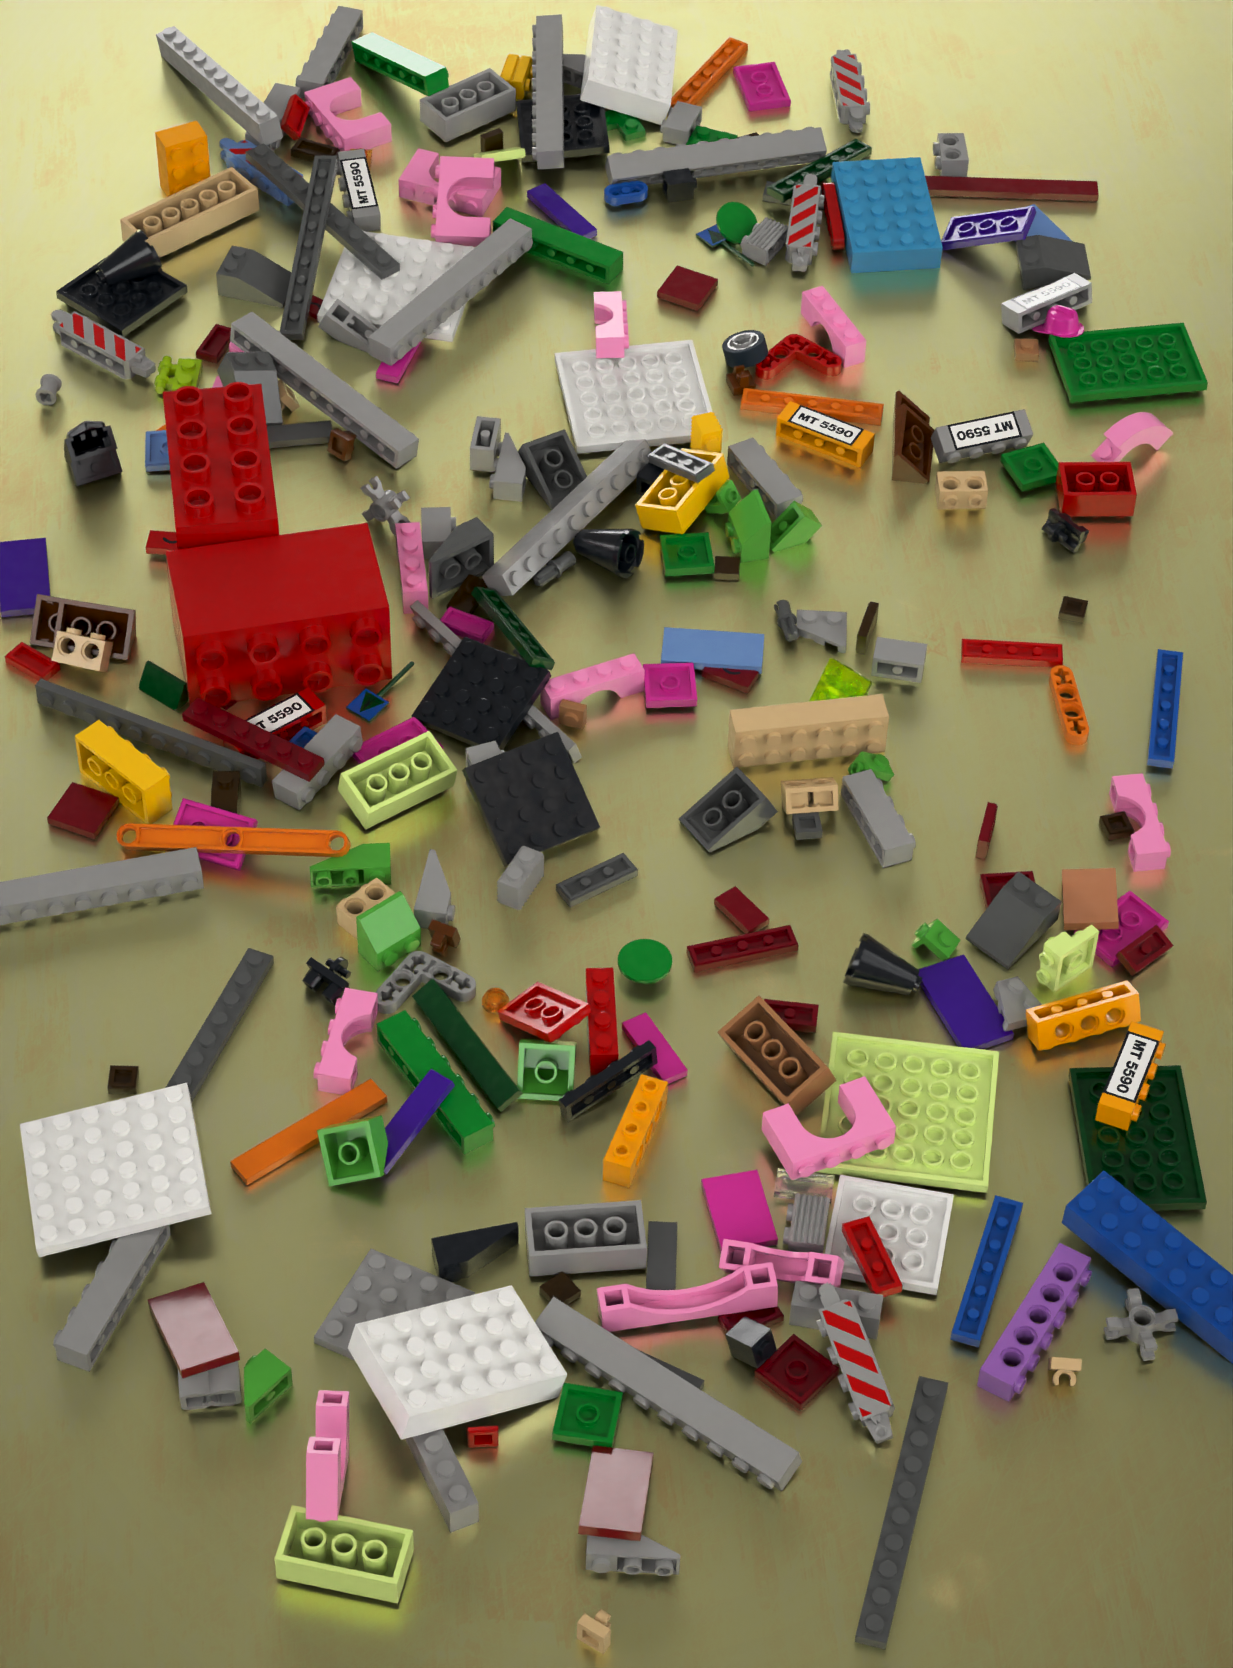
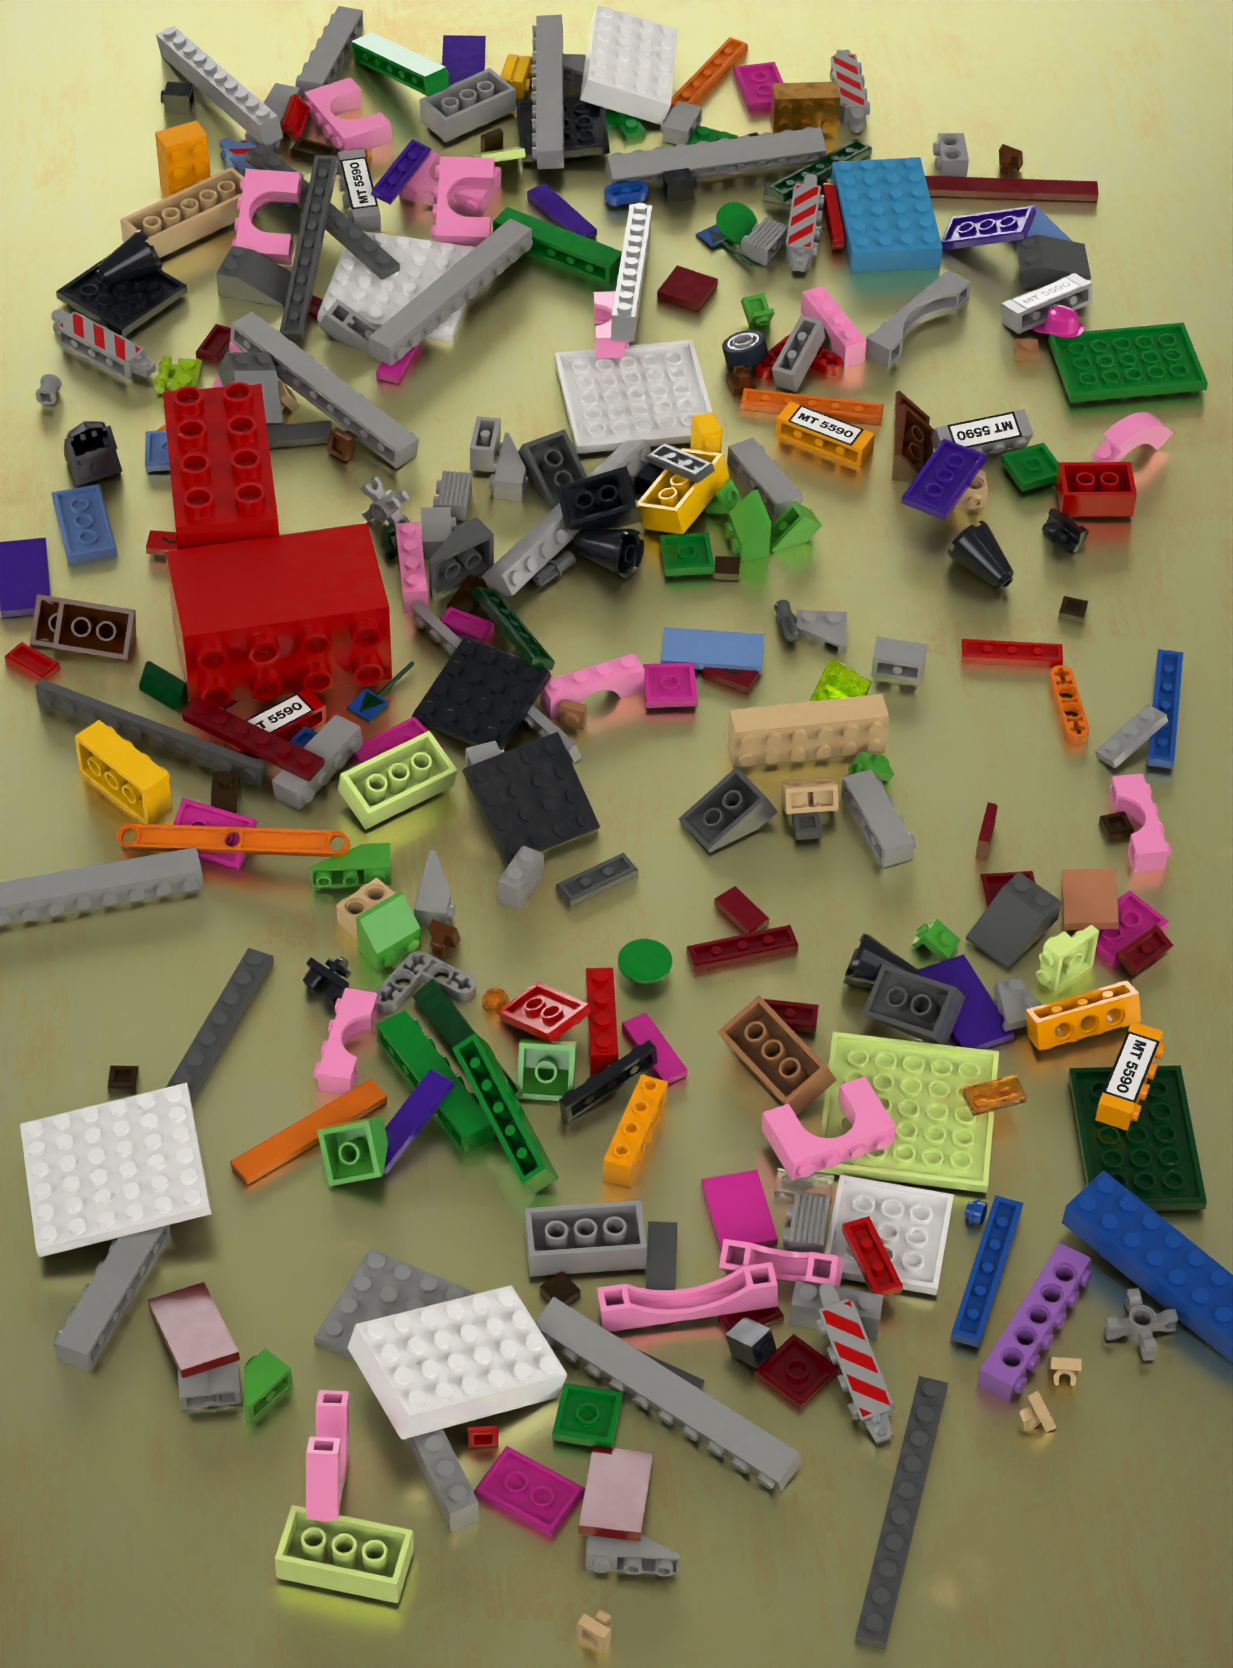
(82, 653): tan brick -> none
(83, 810): dark red tile -> none
(84, 524): none -> medium blue tile
(178, 97): none -> black brick
(258, 189): none -> bright pink arch
(386, 541): none -> dark green arm
(401, 171): none -> dark purple tile
(454, 492): none -> light grey brick
(463, 56): none -> dark purple tile
(467, 1252): black slope -> none
(505, 1113): none -> green brick
(529, 1492): none -> dark pink tile
(600, 501): none -> black slope
(631, 273): none -> brick
(757, 310): none -> bright green bracket
(798, 353): none -> light grey brick
(805, 105): none -> pearl gold brick
(867, 627): dark brown tile -> none
(914, 1004): none -> dark grey slope
(943, 295): none -> light grey arch
(944, 479): none -> dark purple tile
(976, 1211): none -> blue plate
(982, 555): none -> black cone
(994, 1095): none -> clear orange plate
(1010, 159): none -> reddish brown tile
(1037, 1413): none -> tan tile
(1131, 736): none -> light grey plate

